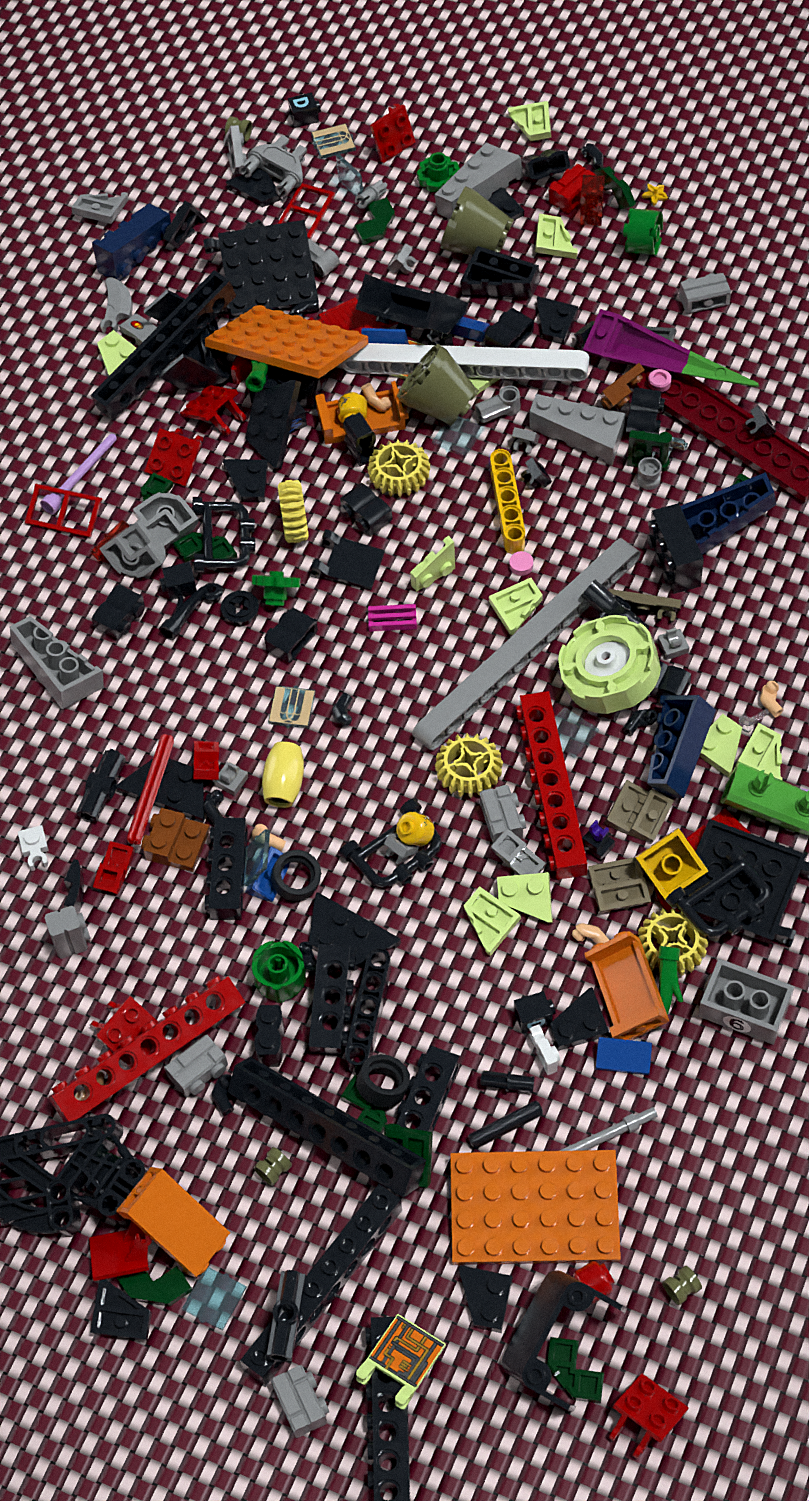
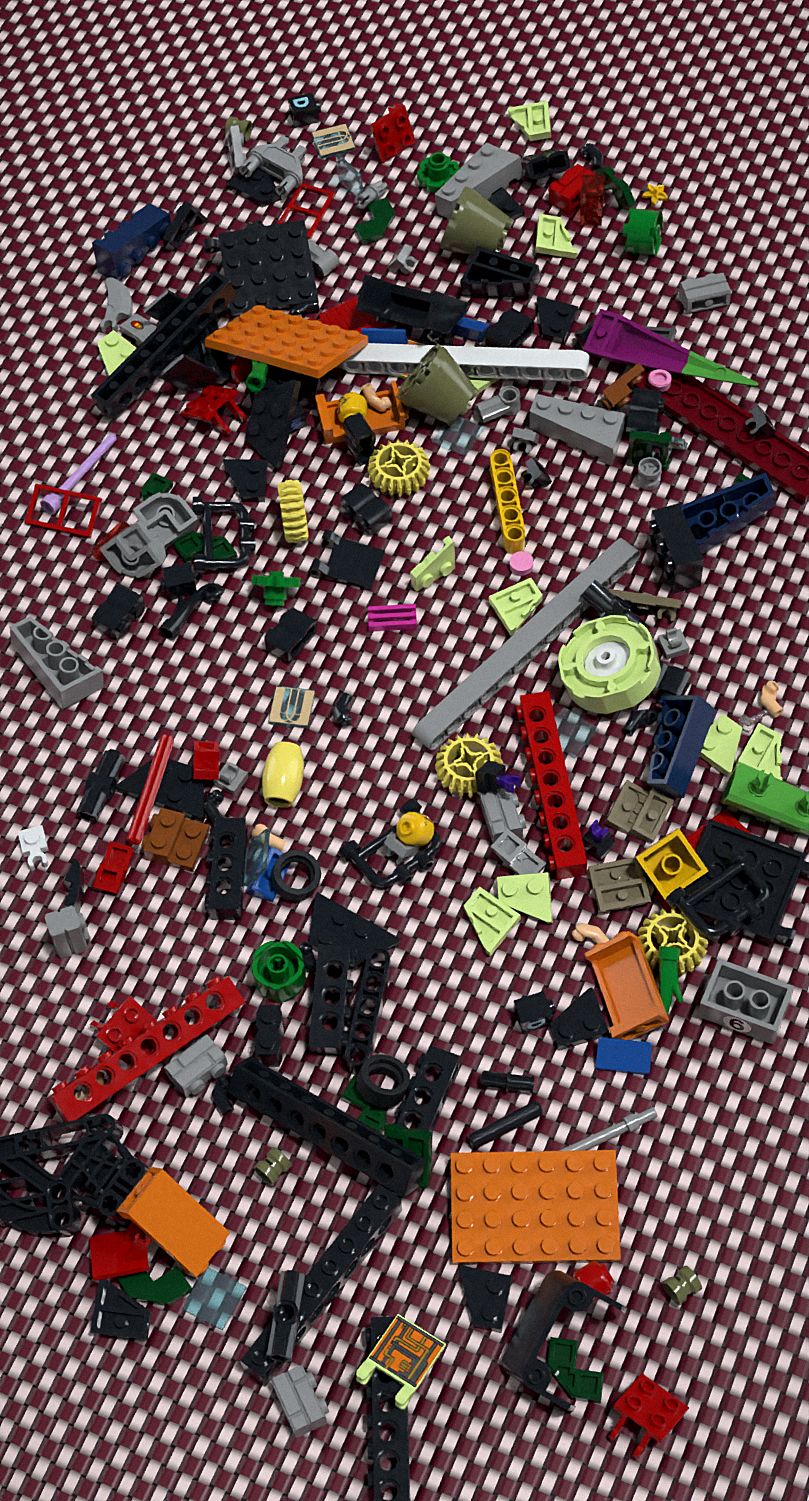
(99, 206): light grey wing -> none
(173, 455): red plate -> none
(236, 599): black gear -> none
(494, 778): none -> black piece
(547, 1054): white plate -> none

